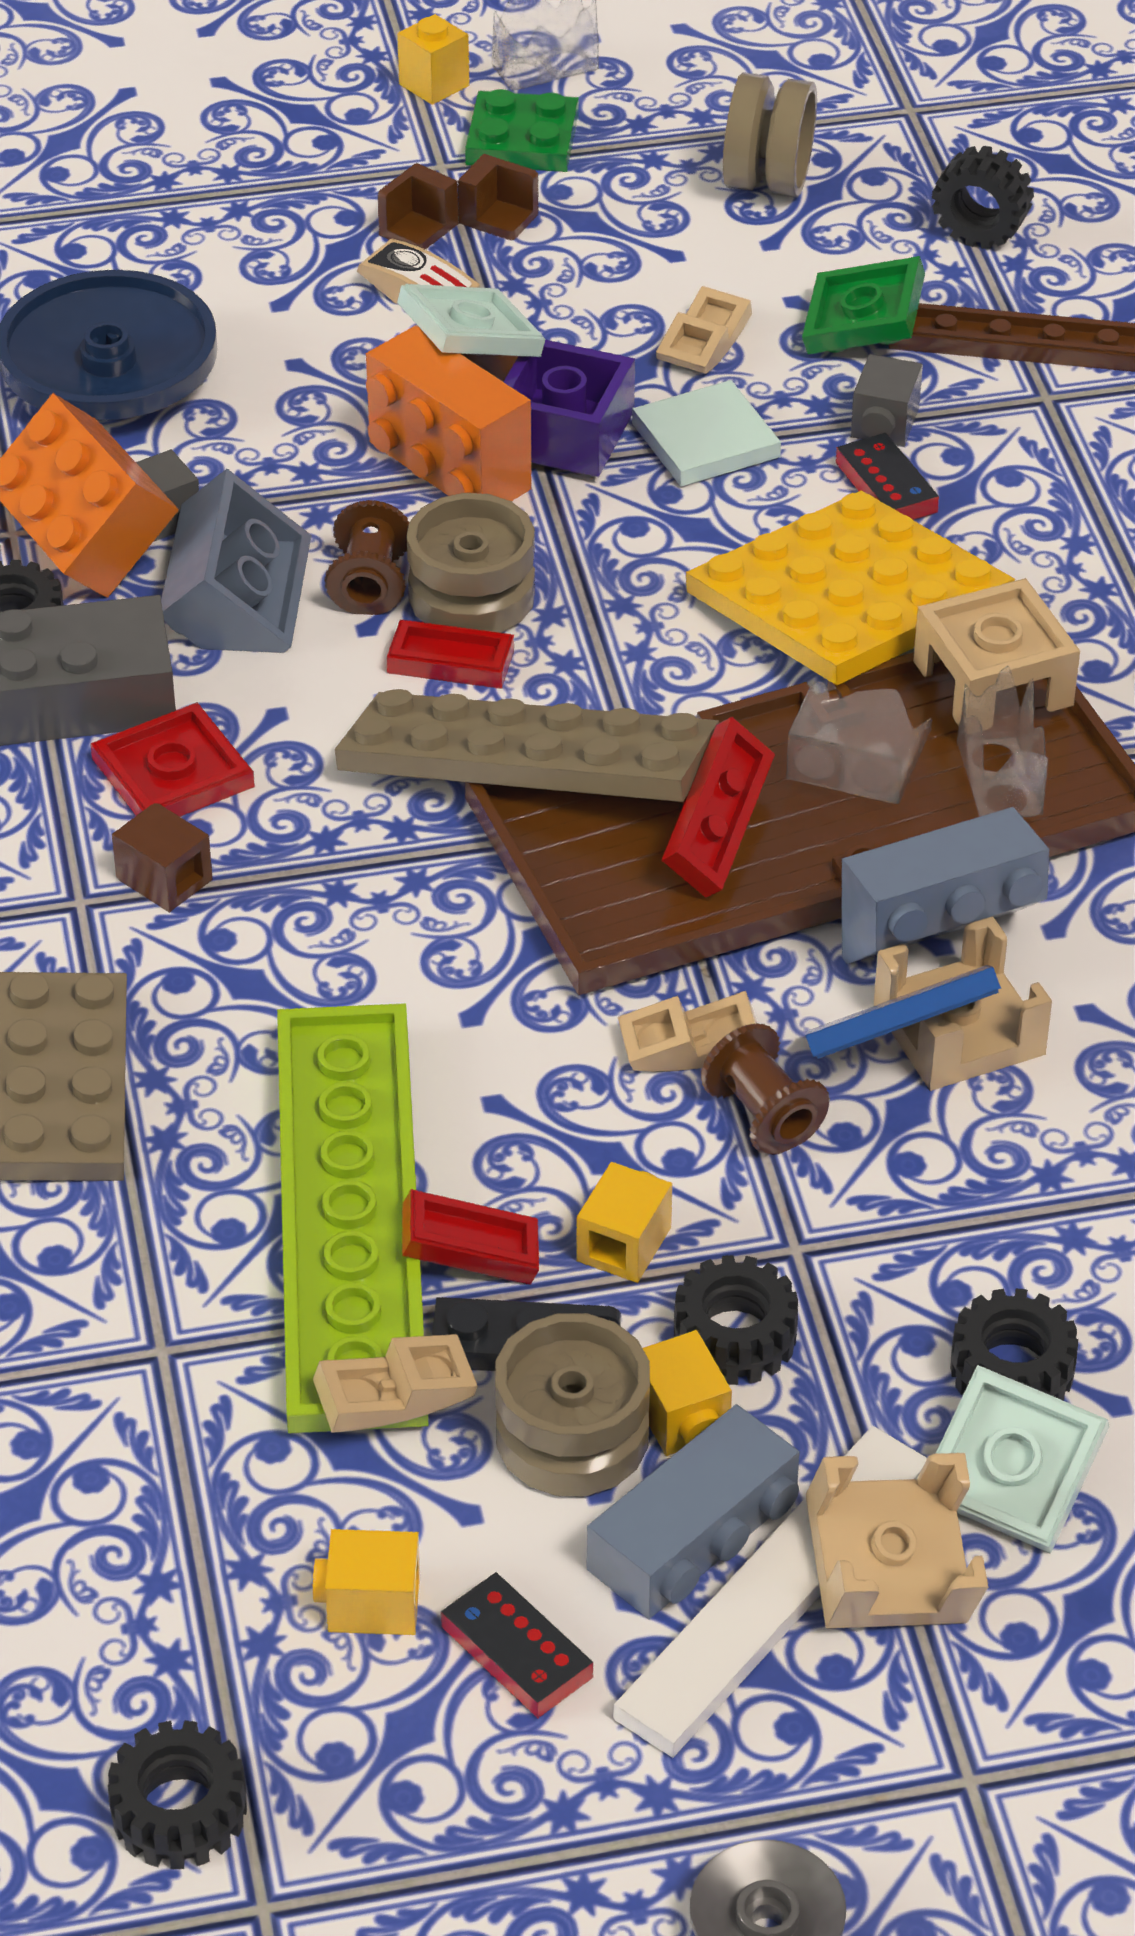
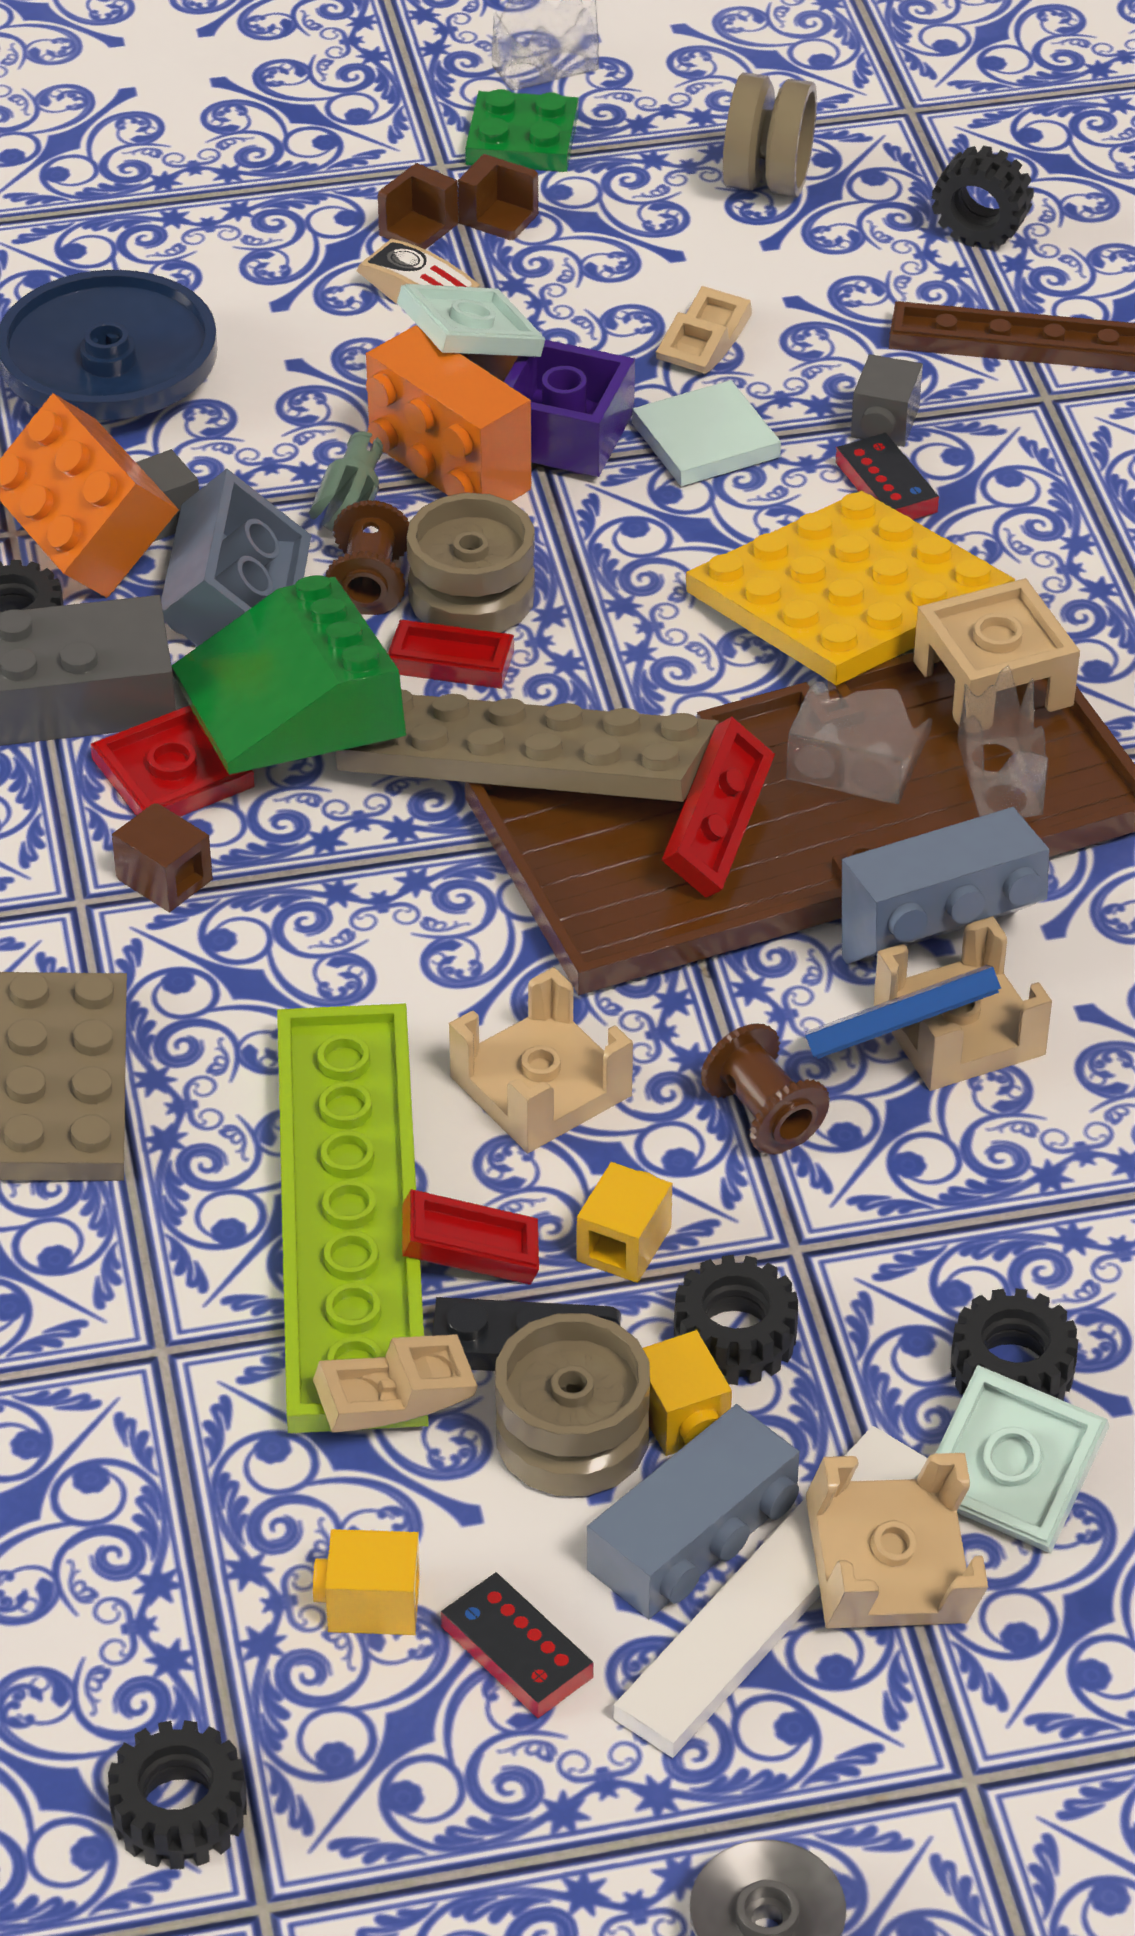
(293, 680): none -> green slope
(348, 479): none -> sand green arm
(433, 59): yellow brick -> none
(542, 1070): none -> tan panel
(676, 1040): tan slope -> none
(864, 305): green plate -> none

